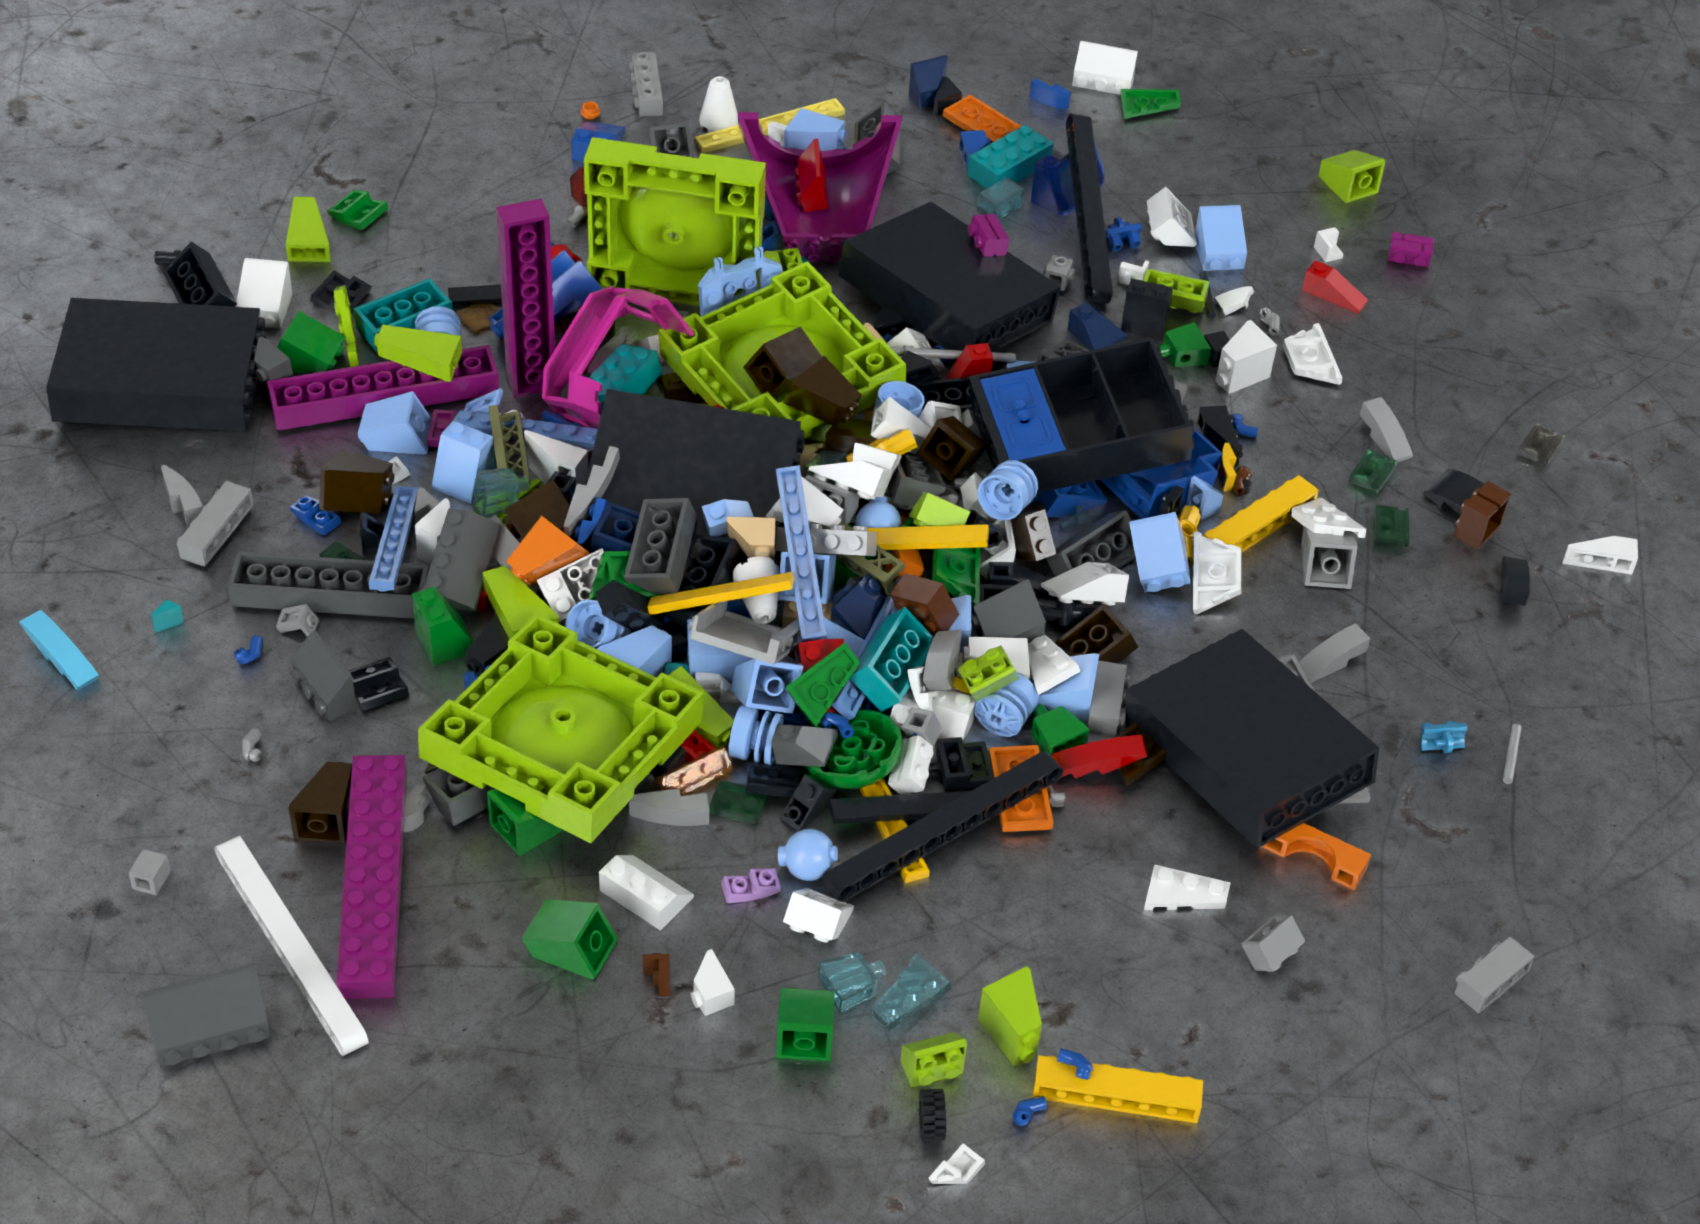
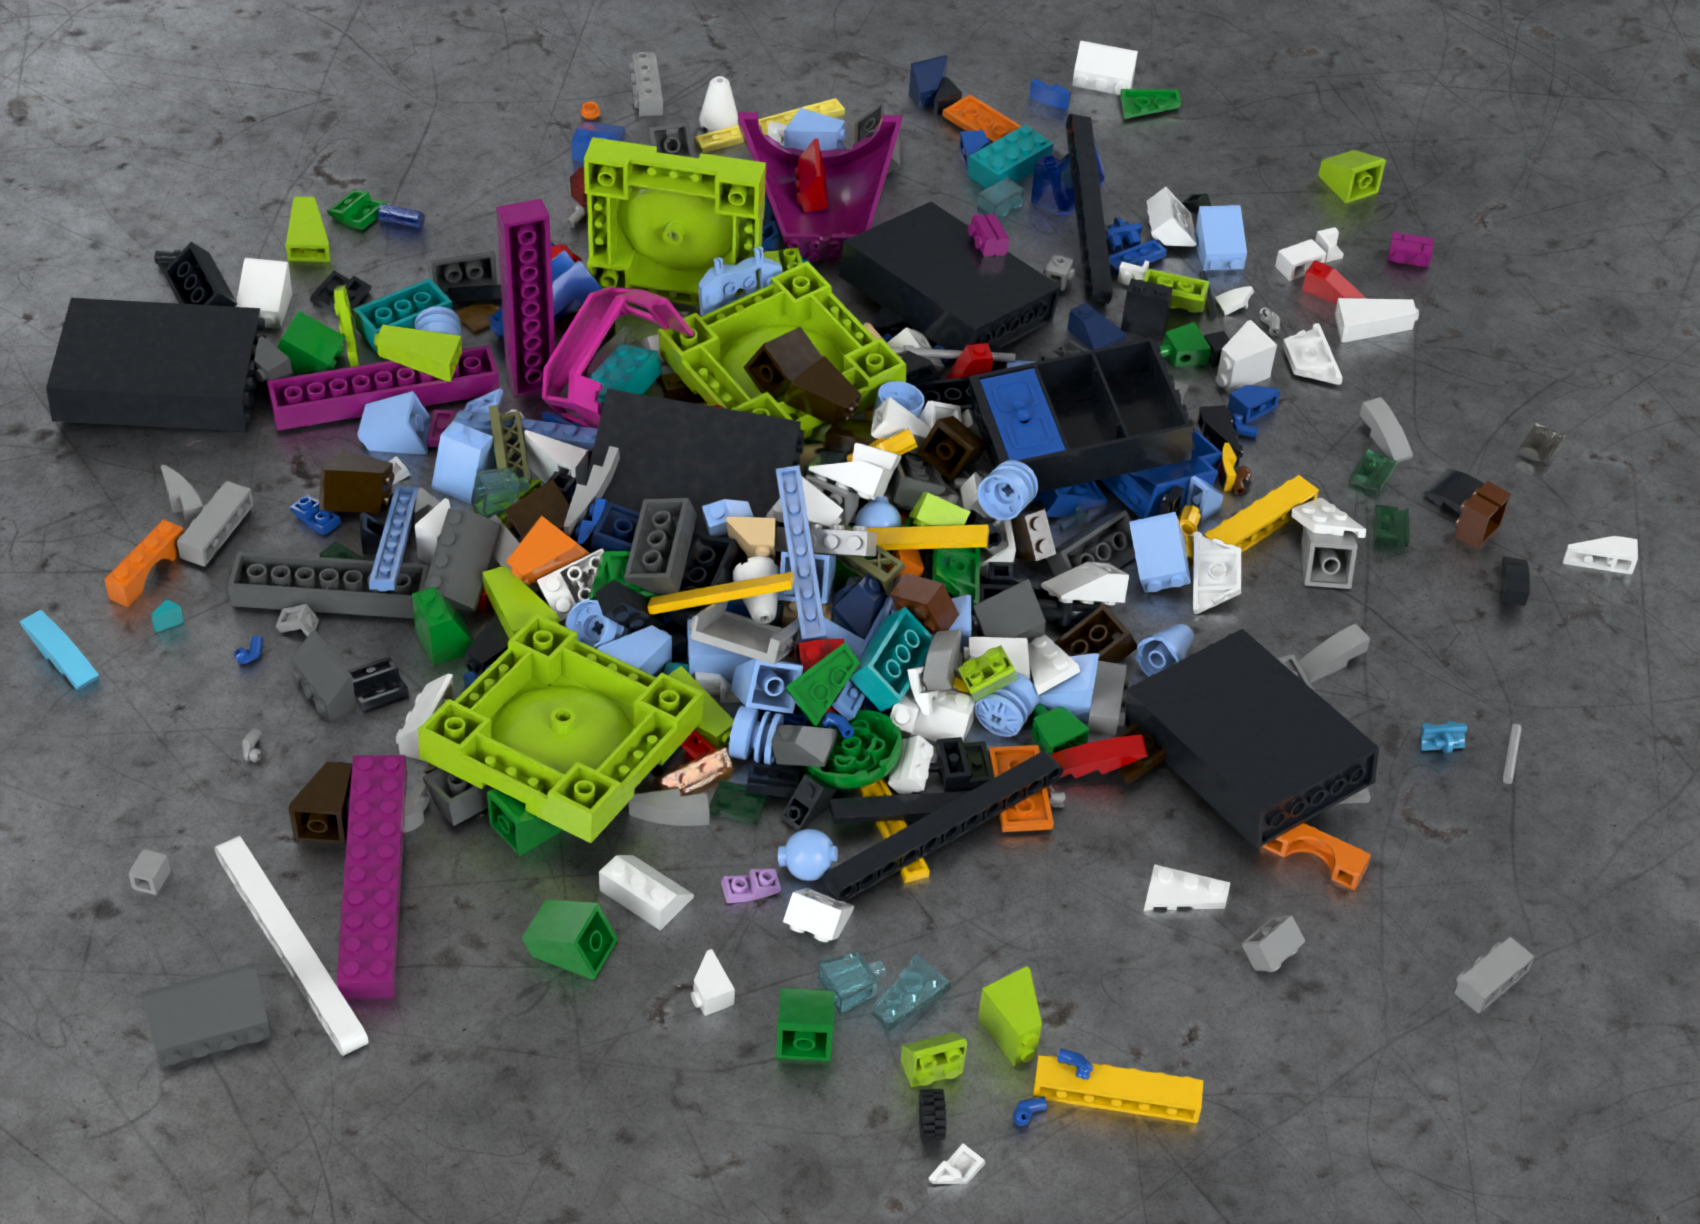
(128, 578): none -> orange arch
(401, 216): none -> clear blue brick
(426, 704): none -> white slope
(464, 271): none -> dark grey slope
(659, 966): reddish brown bracket -> none
(922, 723): light grey brick -> none
(1137, 255): none -> blue plate
(1164, 648): none -> light blue cone
(1195, 200): none -> black slope
(1253, 401): none -> blue slope
(1298, 258): none -> white brick
(1373, 317): none -> white slope

